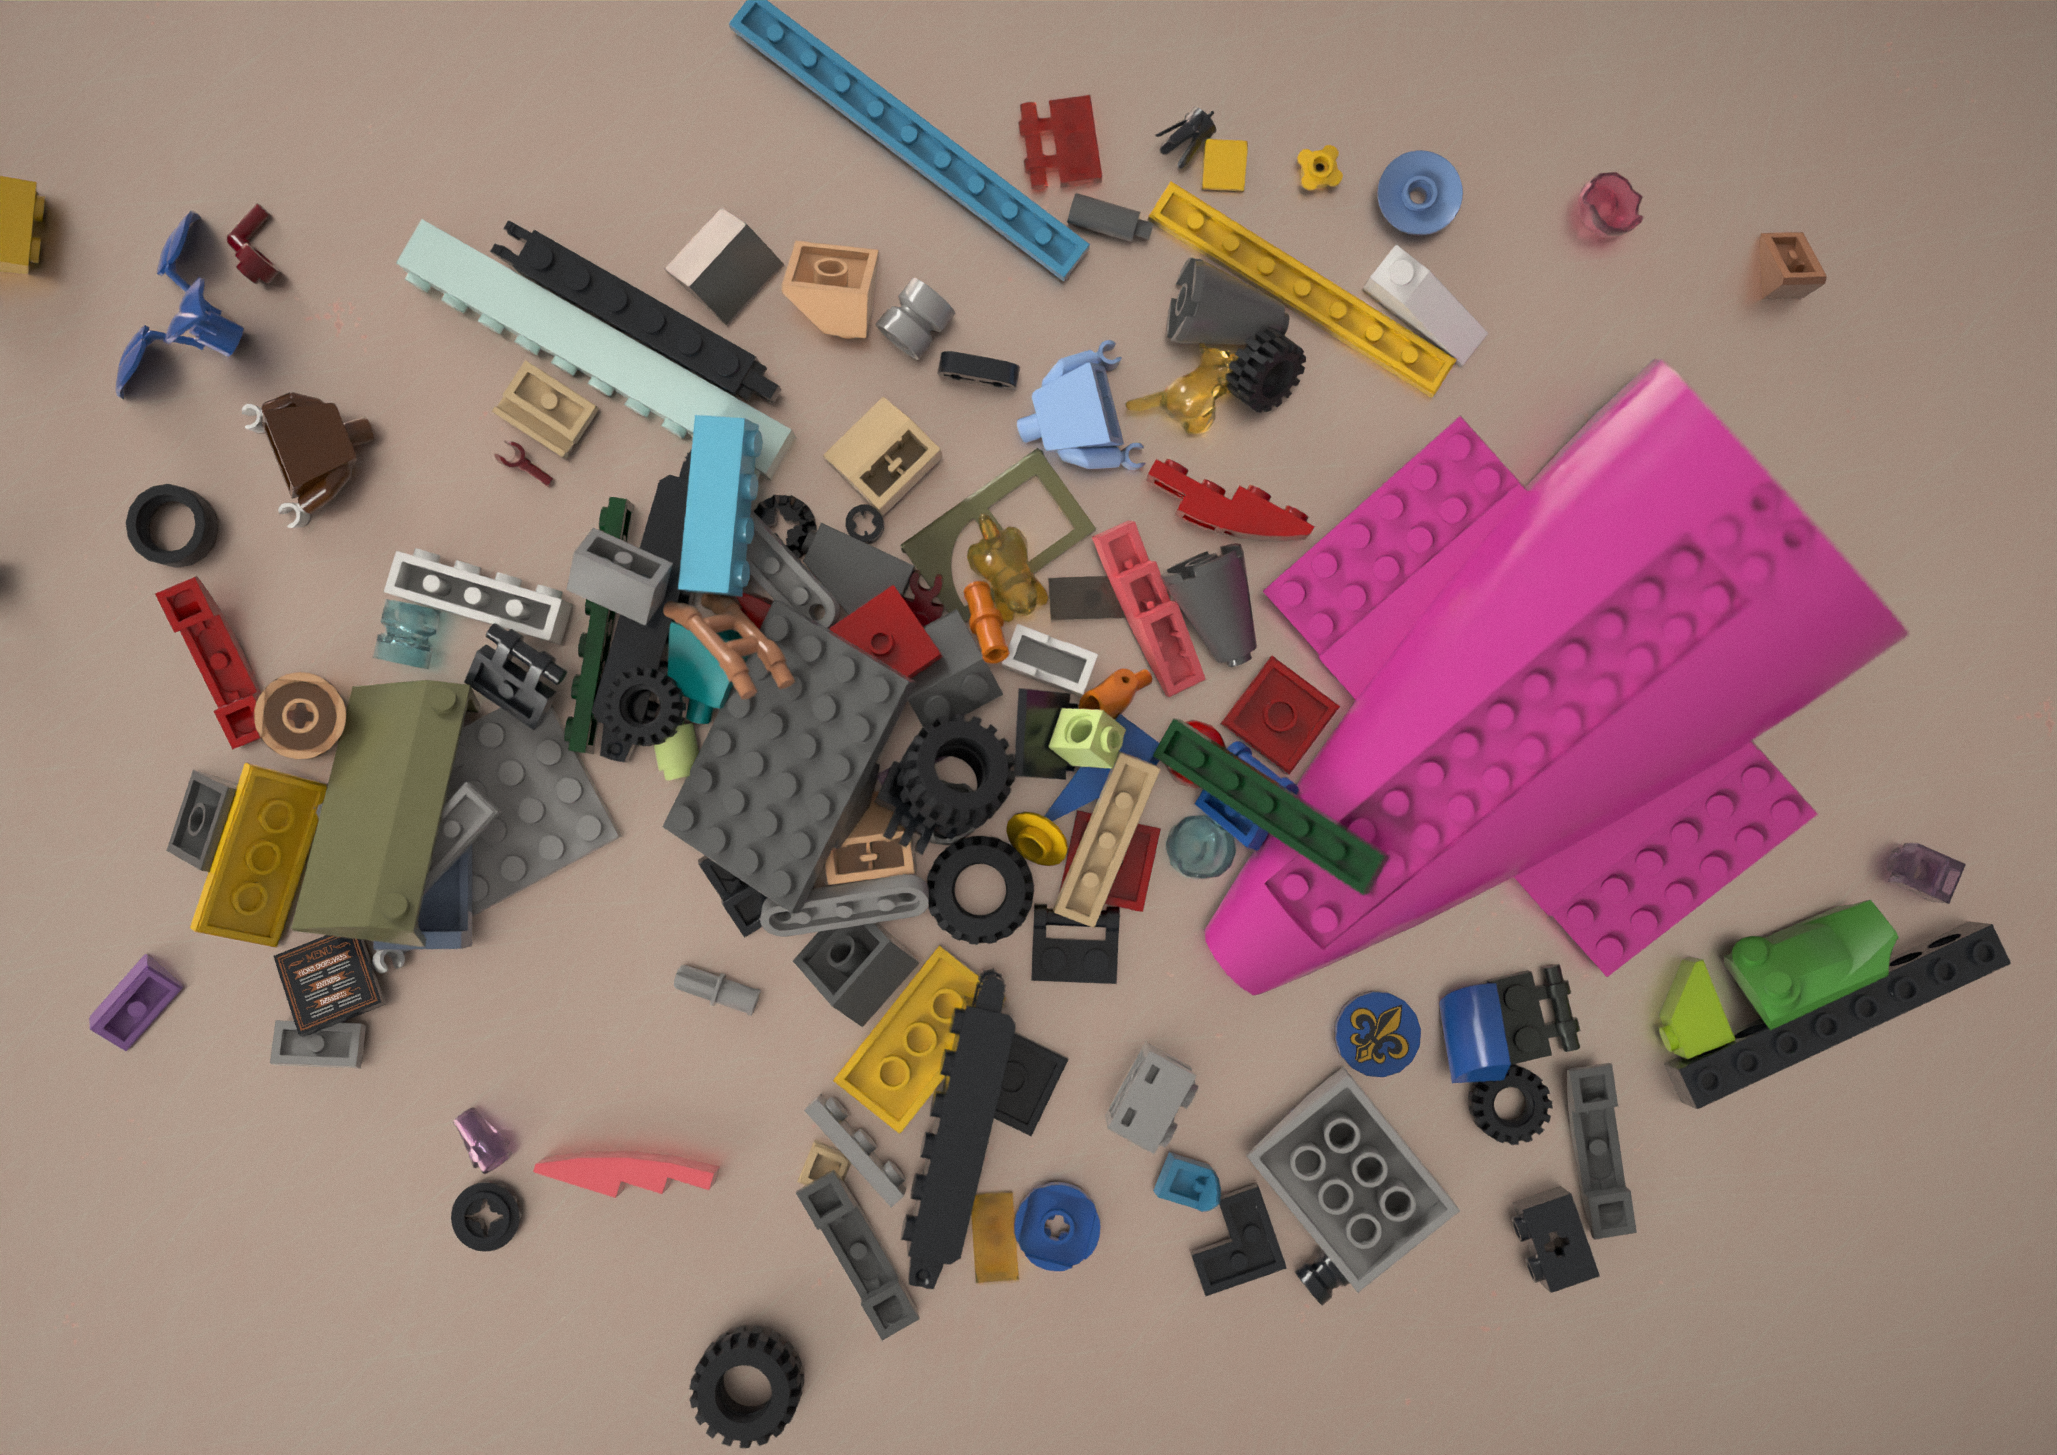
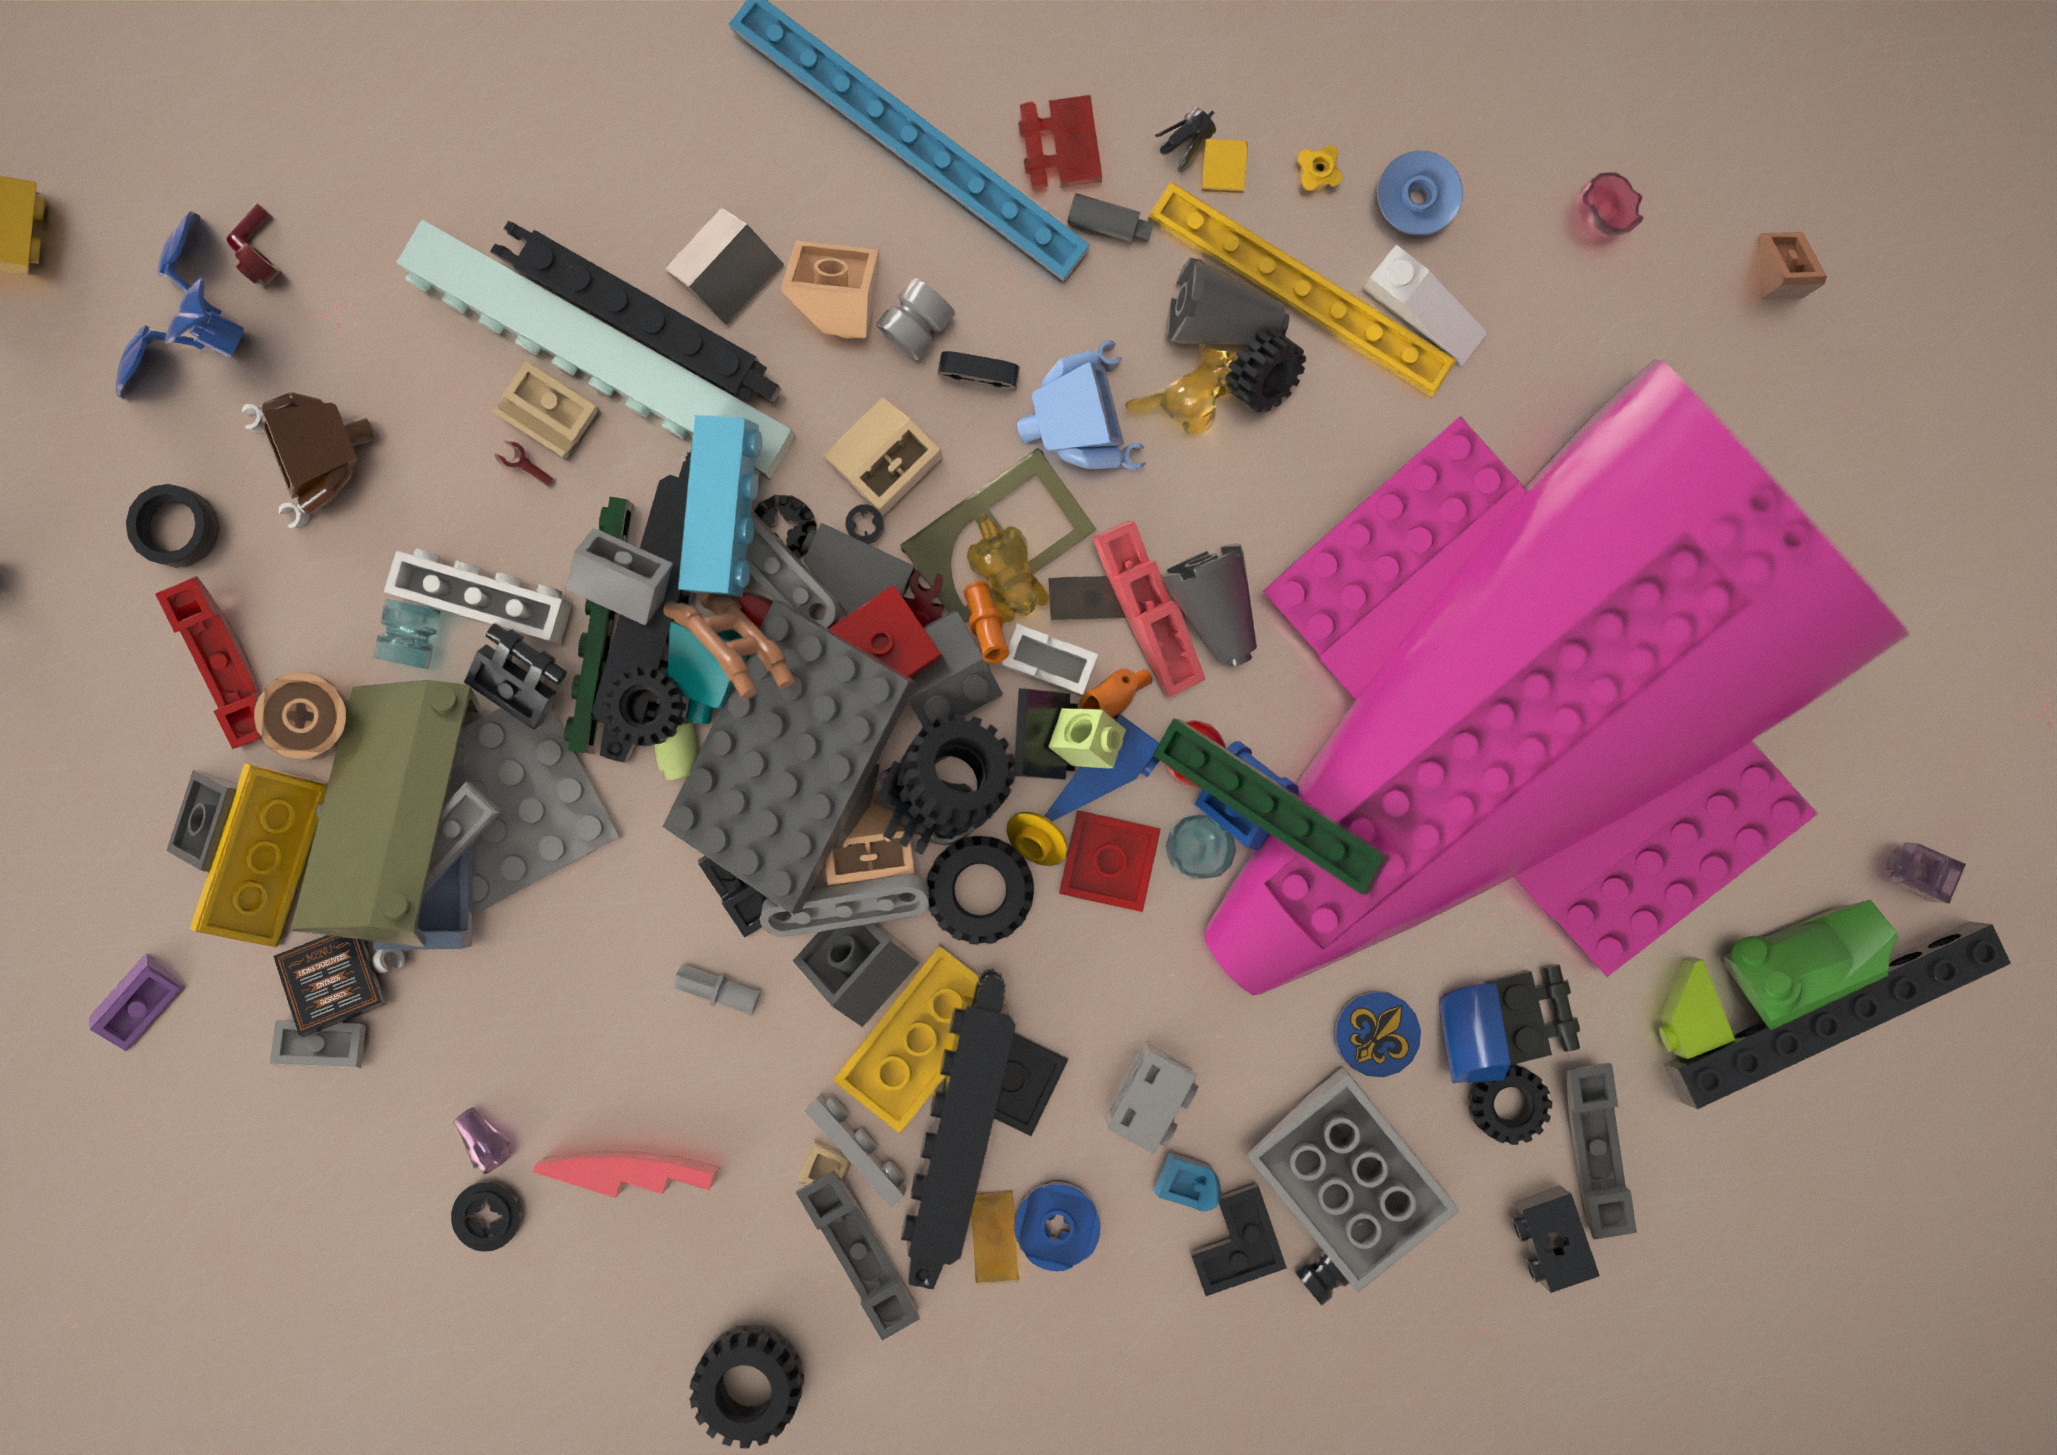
(1075, 958): black plate -> none
(1106, 839): tan plate -> none
(1244, 516): red slope -> none
(1280, 715): red plate -> none

